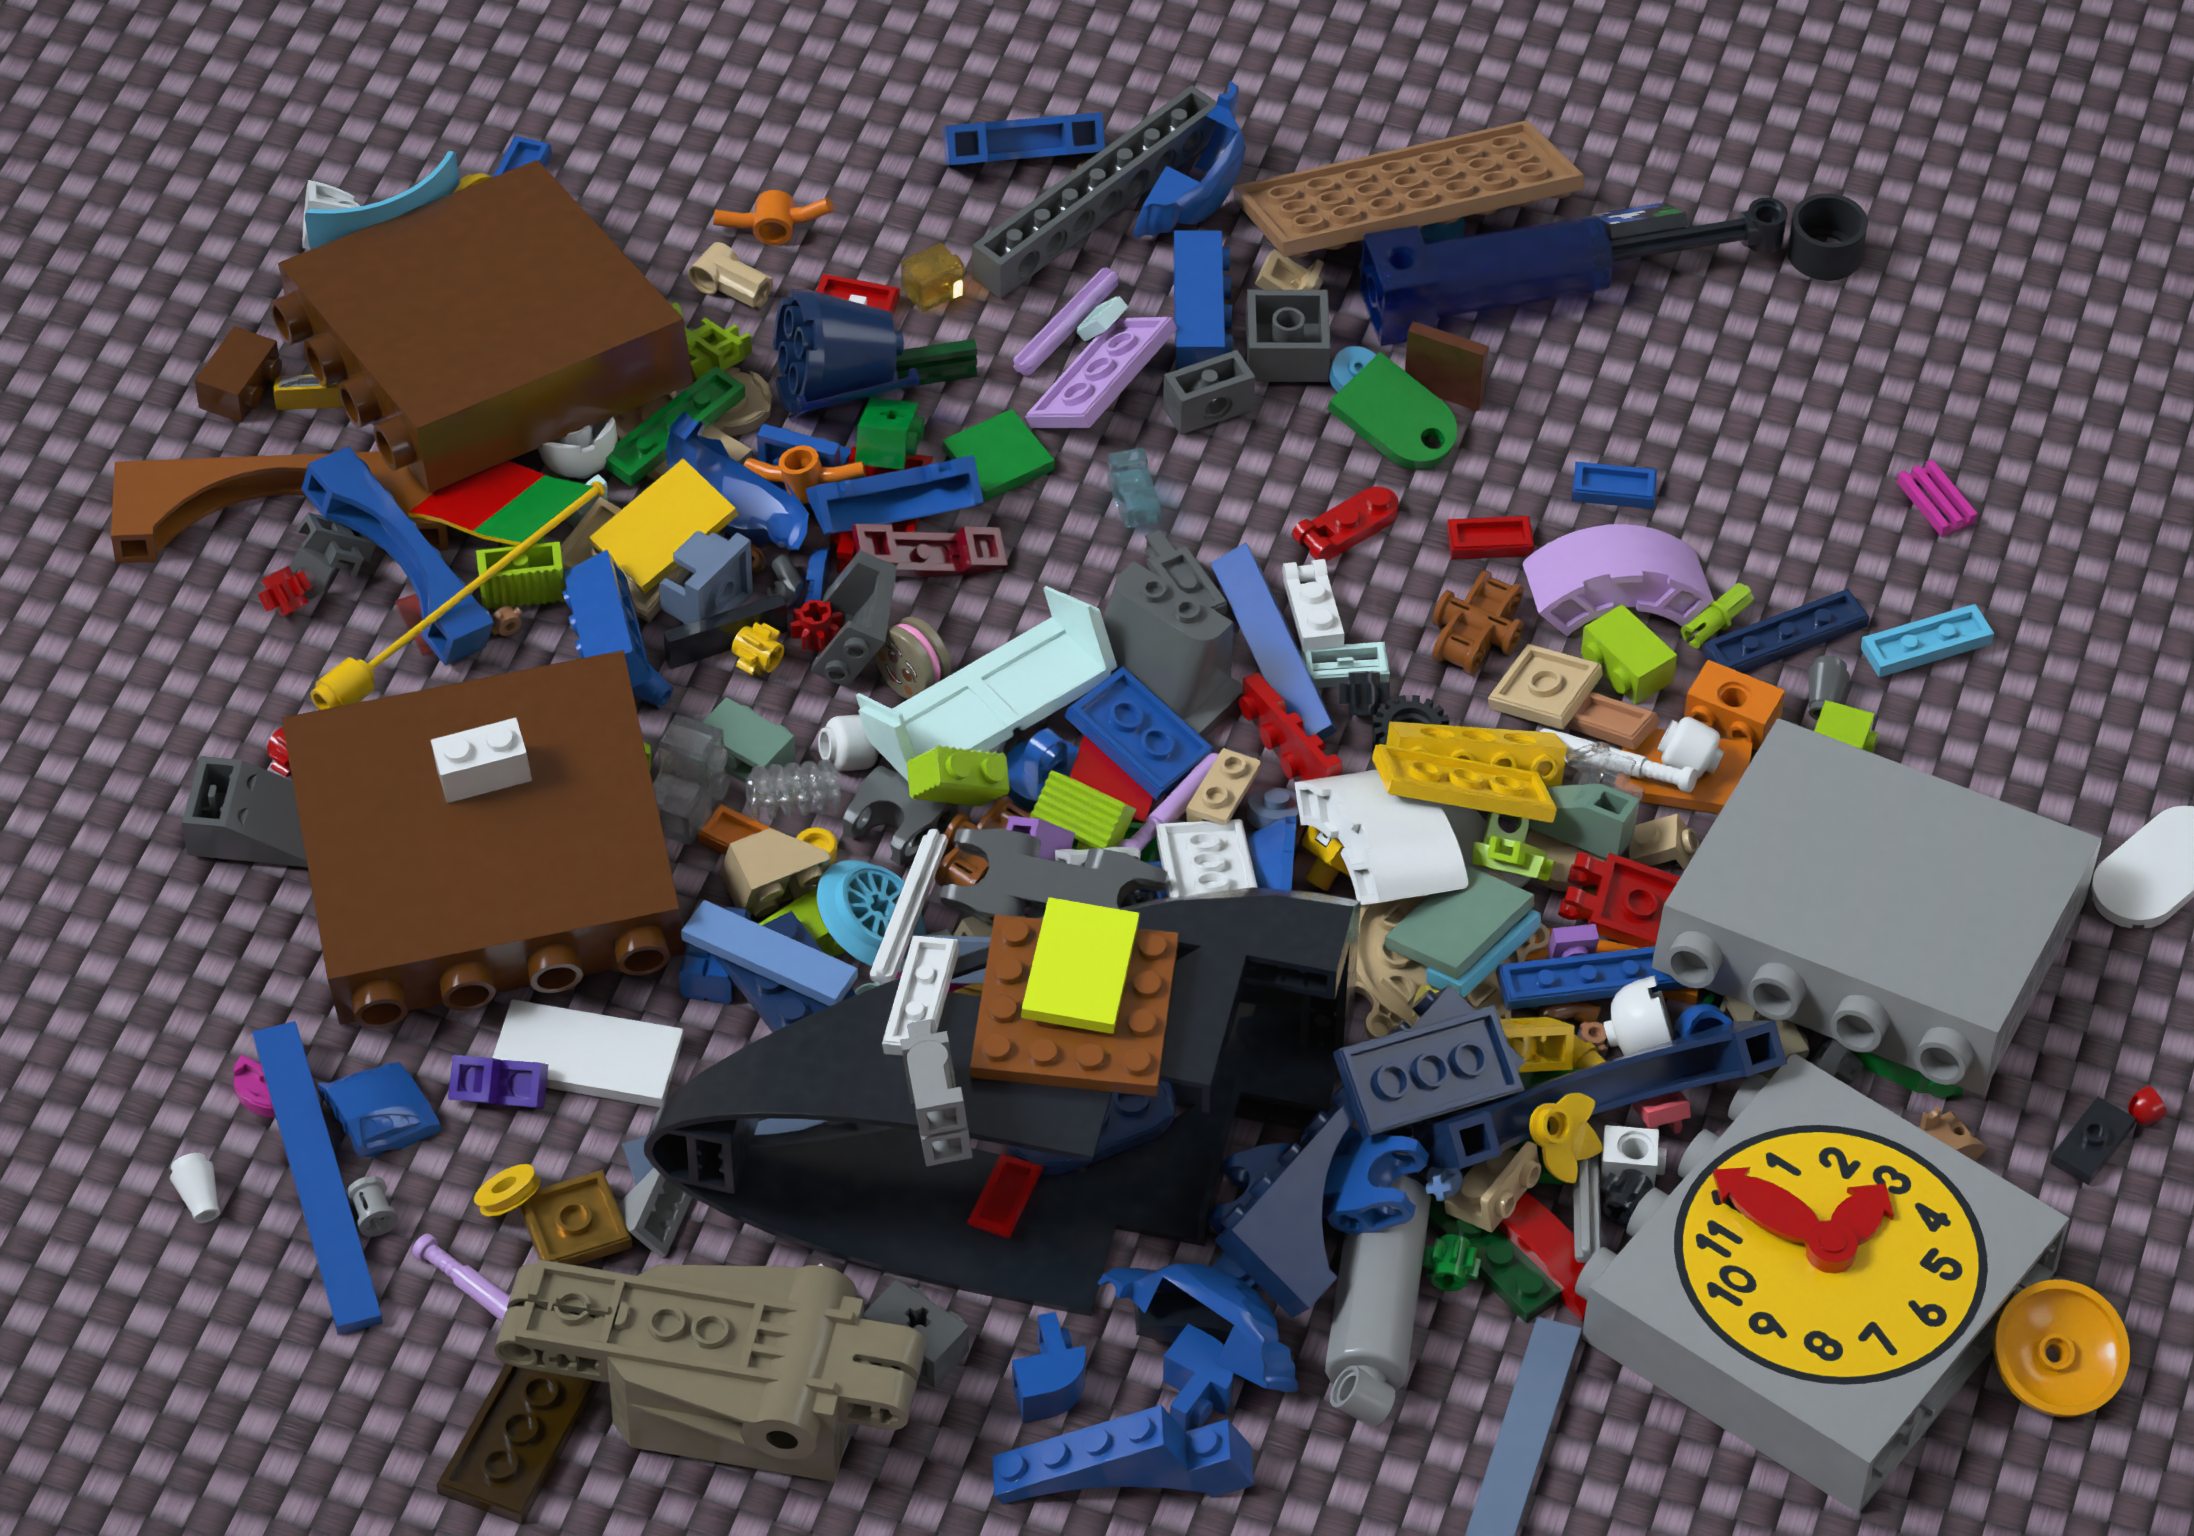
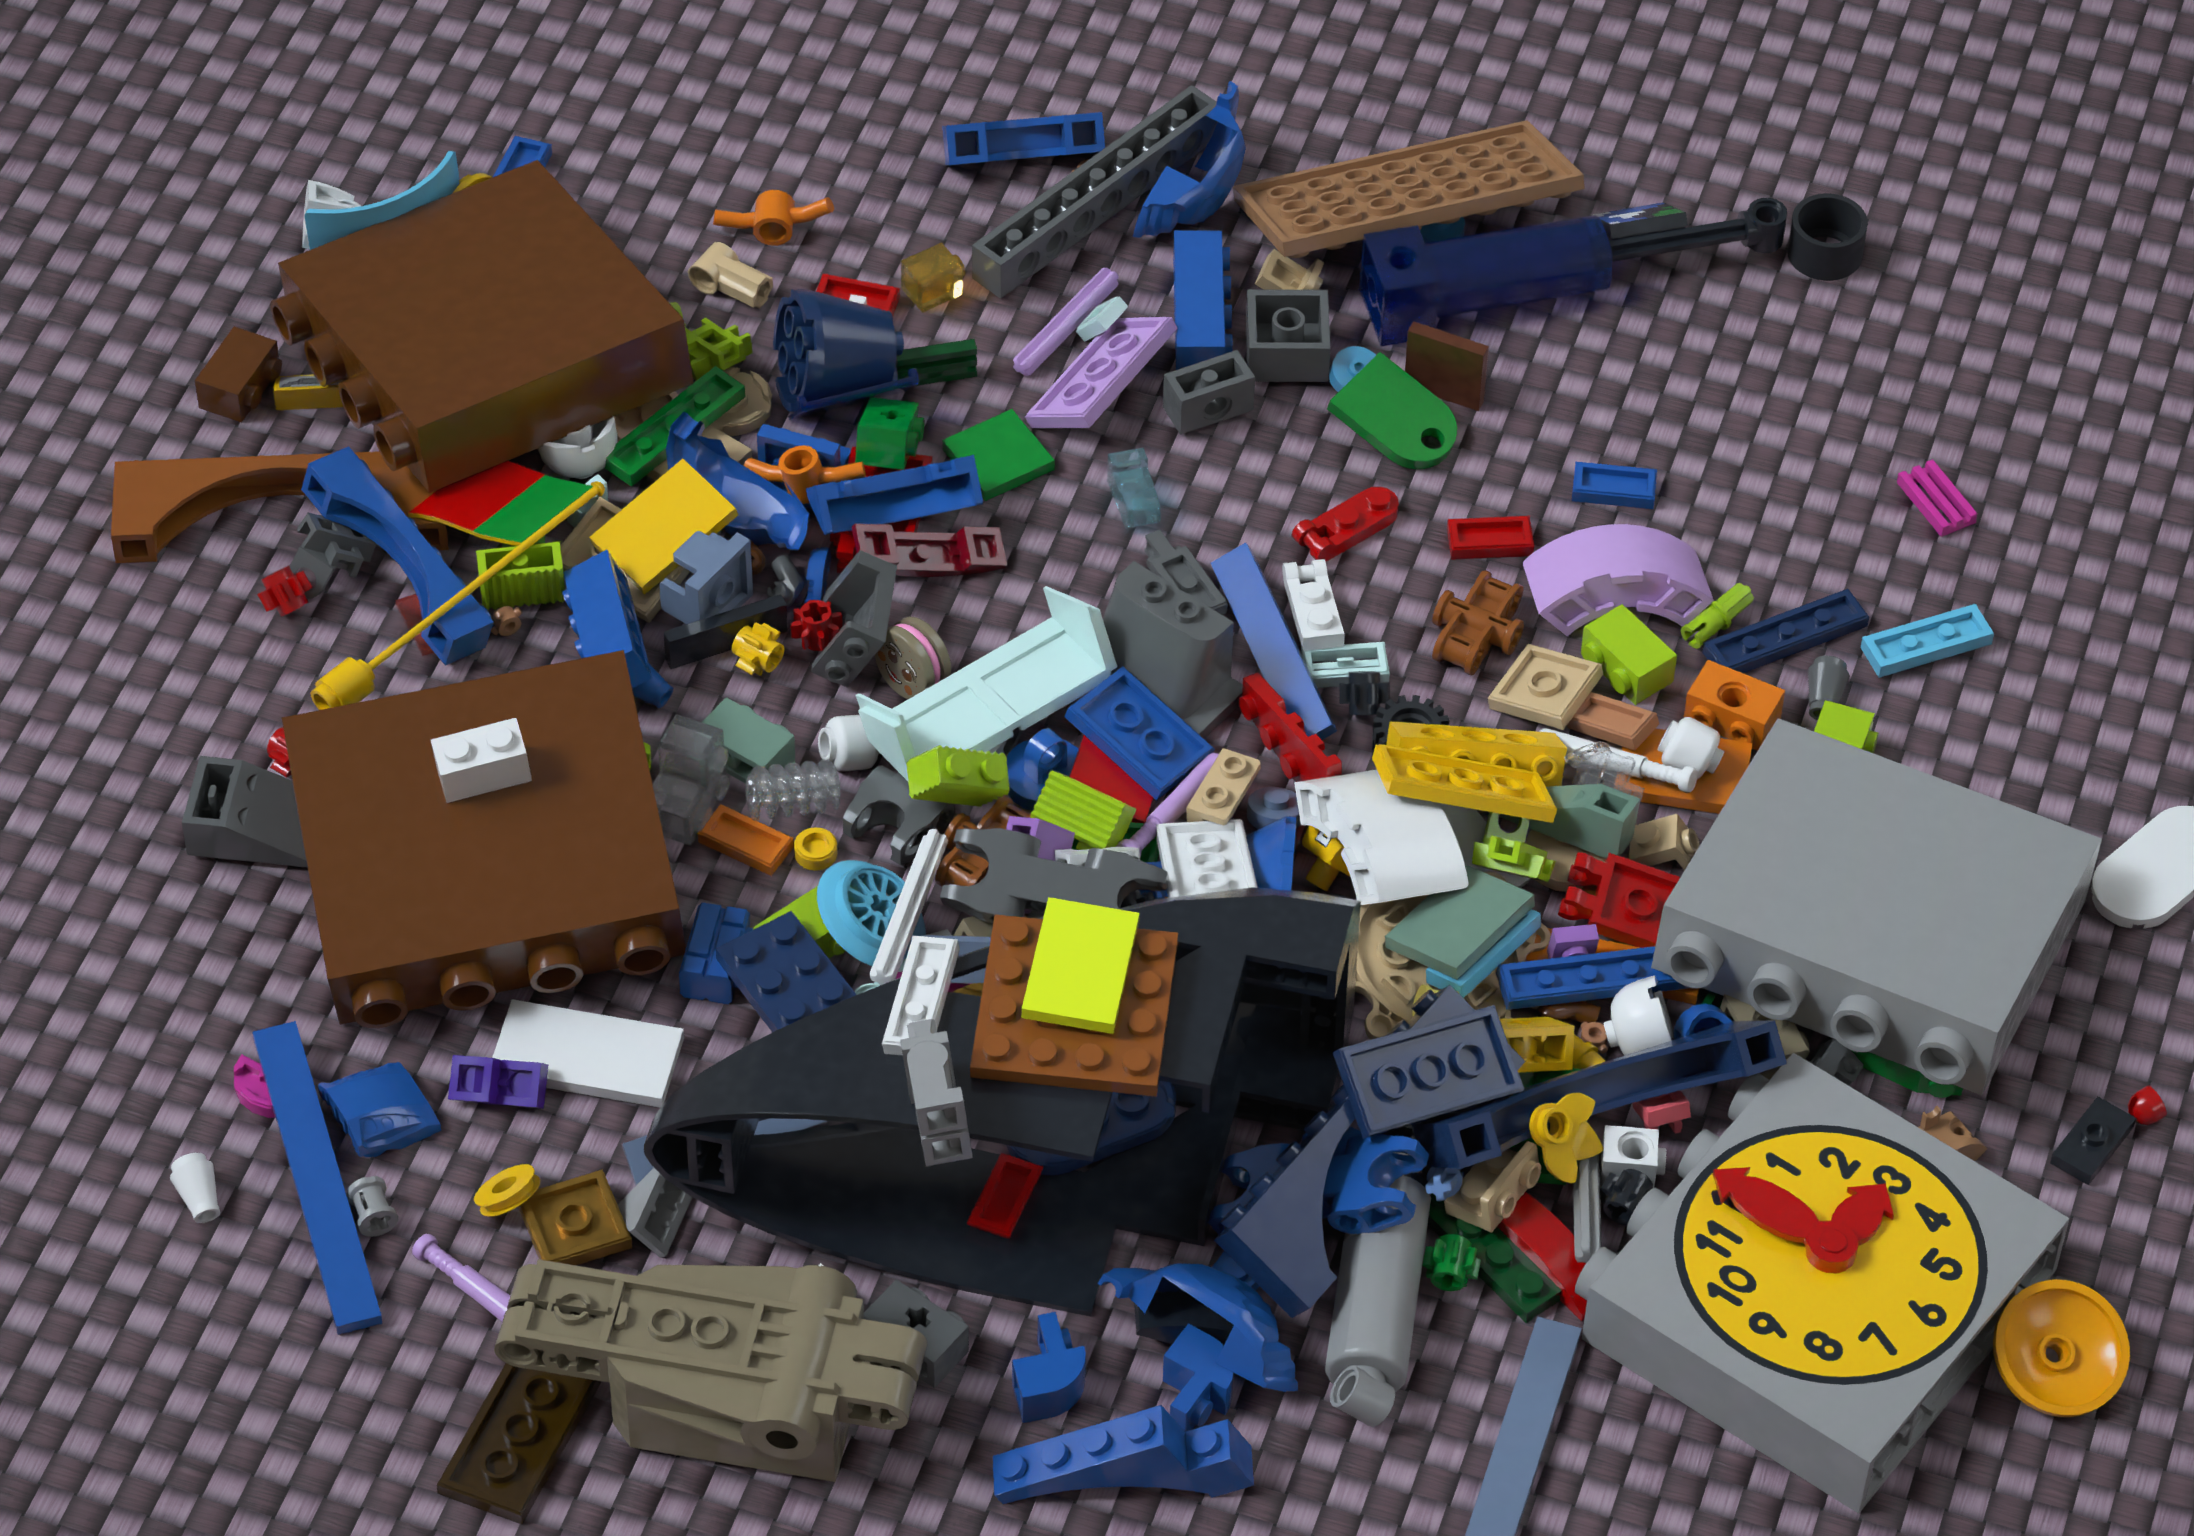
(769, 953): medium blue tile -> none
(771, 870): tan slope -> none

